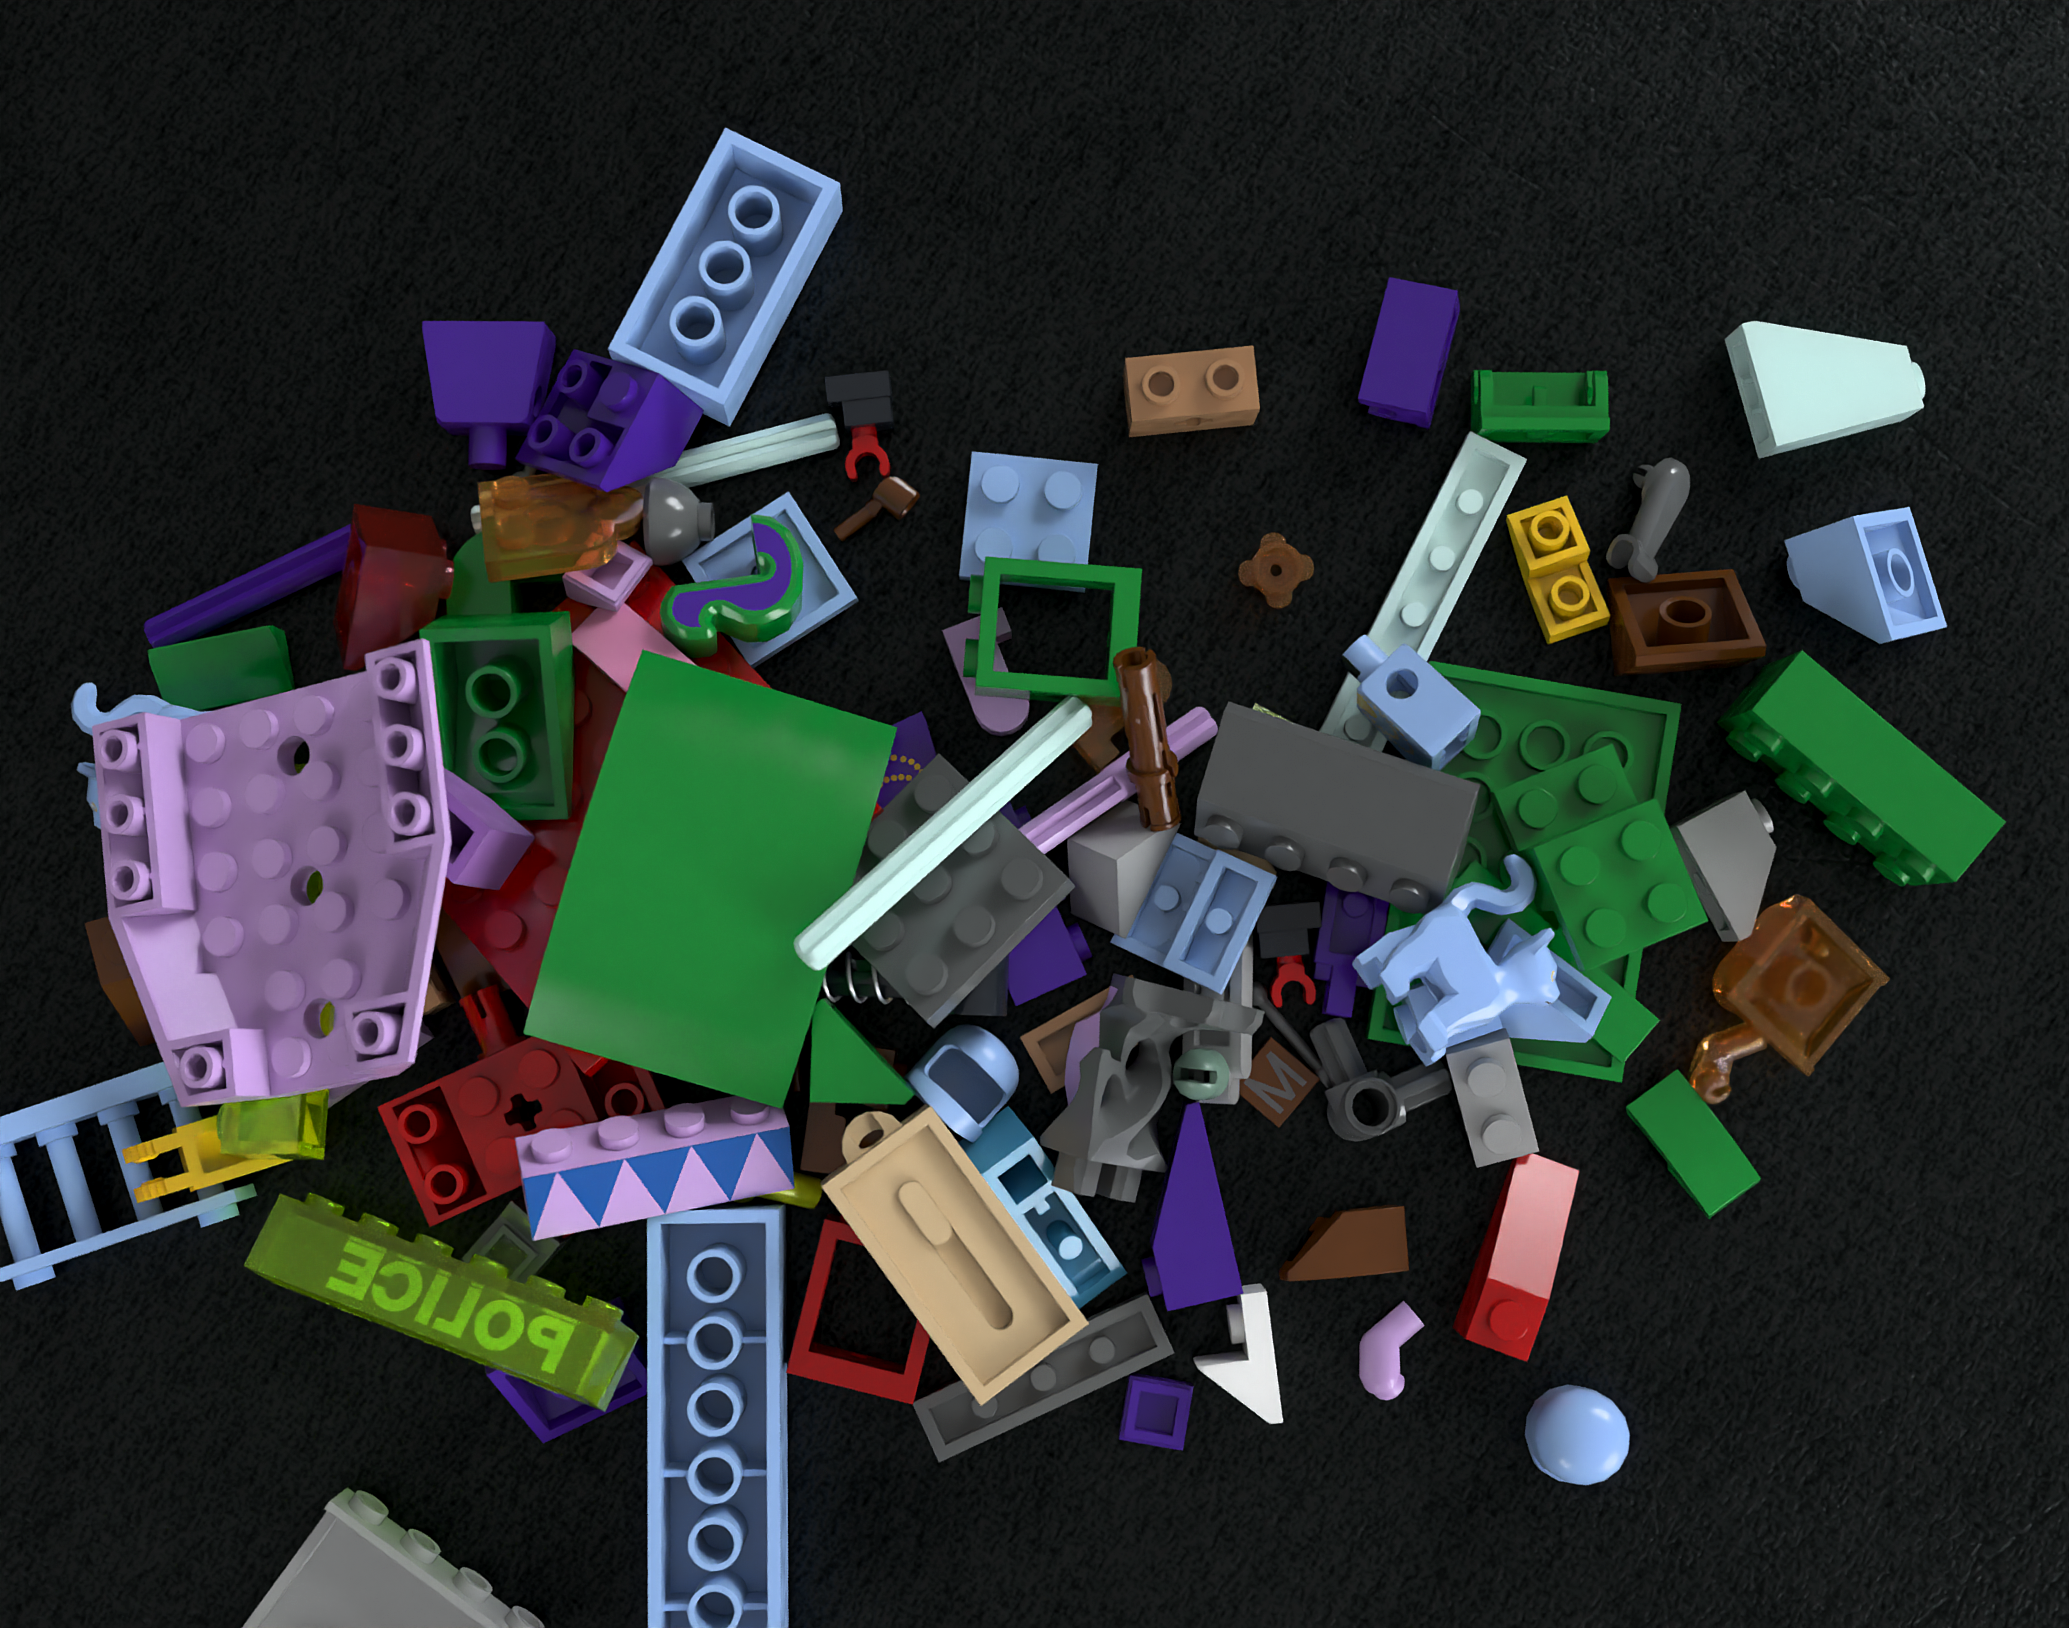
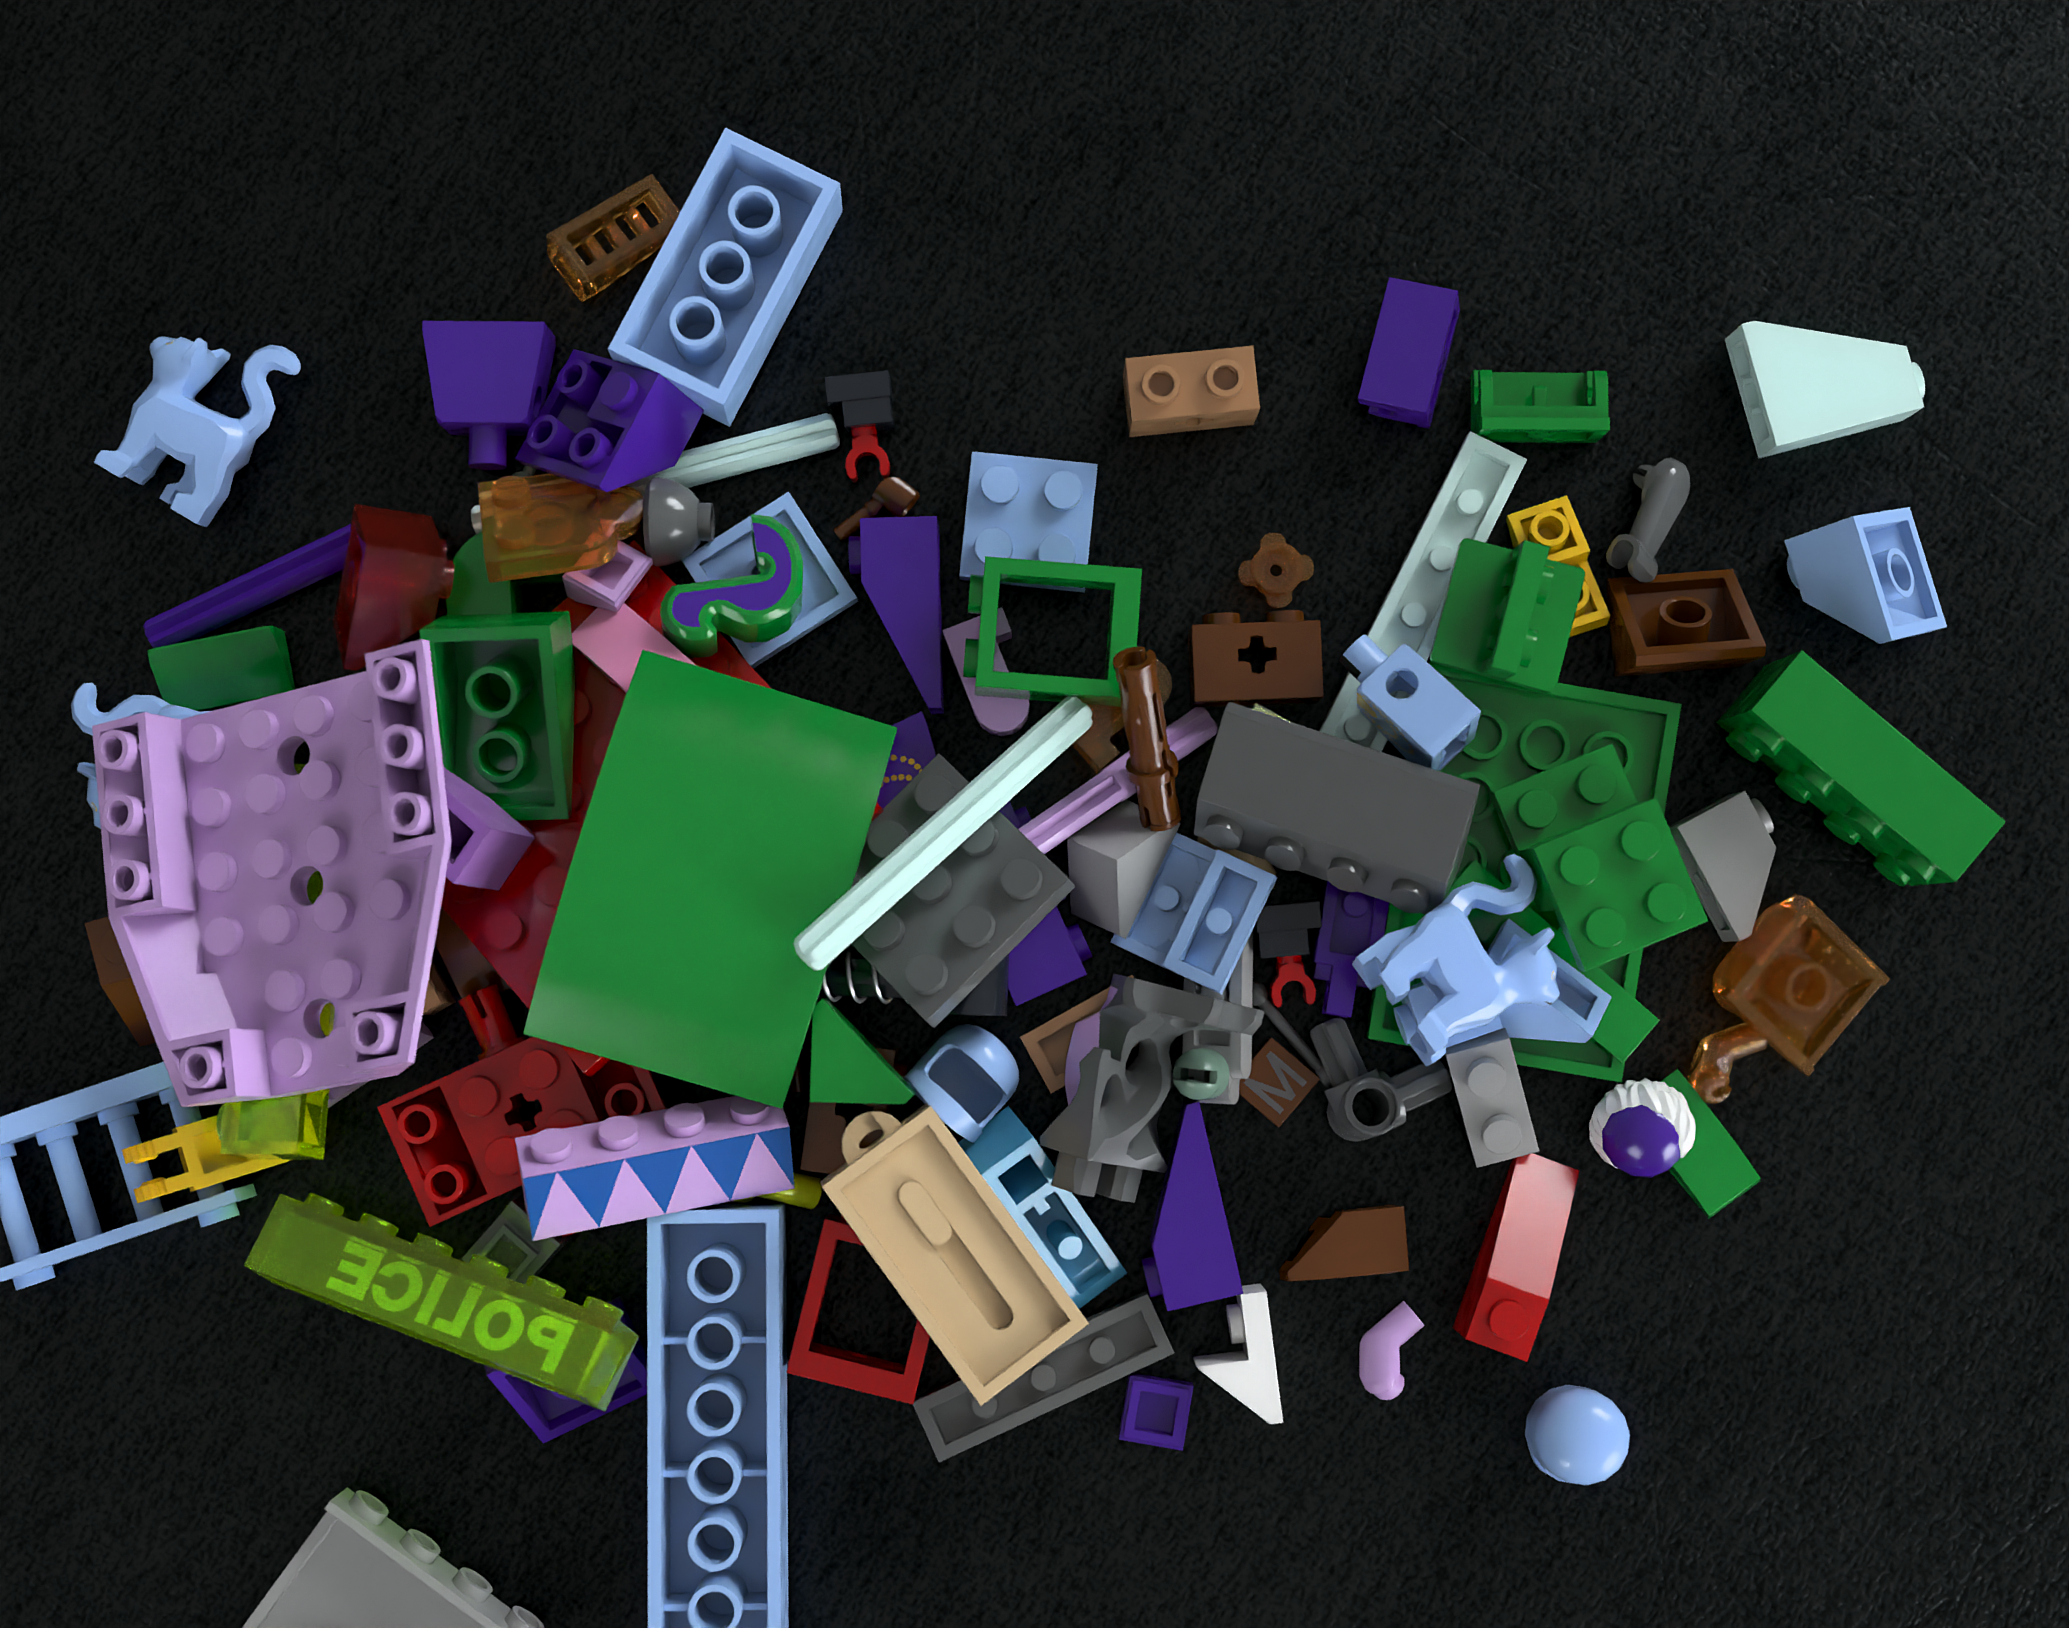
(174, 424): none -> light blue animal
(605, 267): none -> clear orange slope
(902, 581): none -> dark purple slope
(1288, 678): none -> reddish brown brick
(1508, 614): none -> green bracket
(1642, 1127): none -> hair

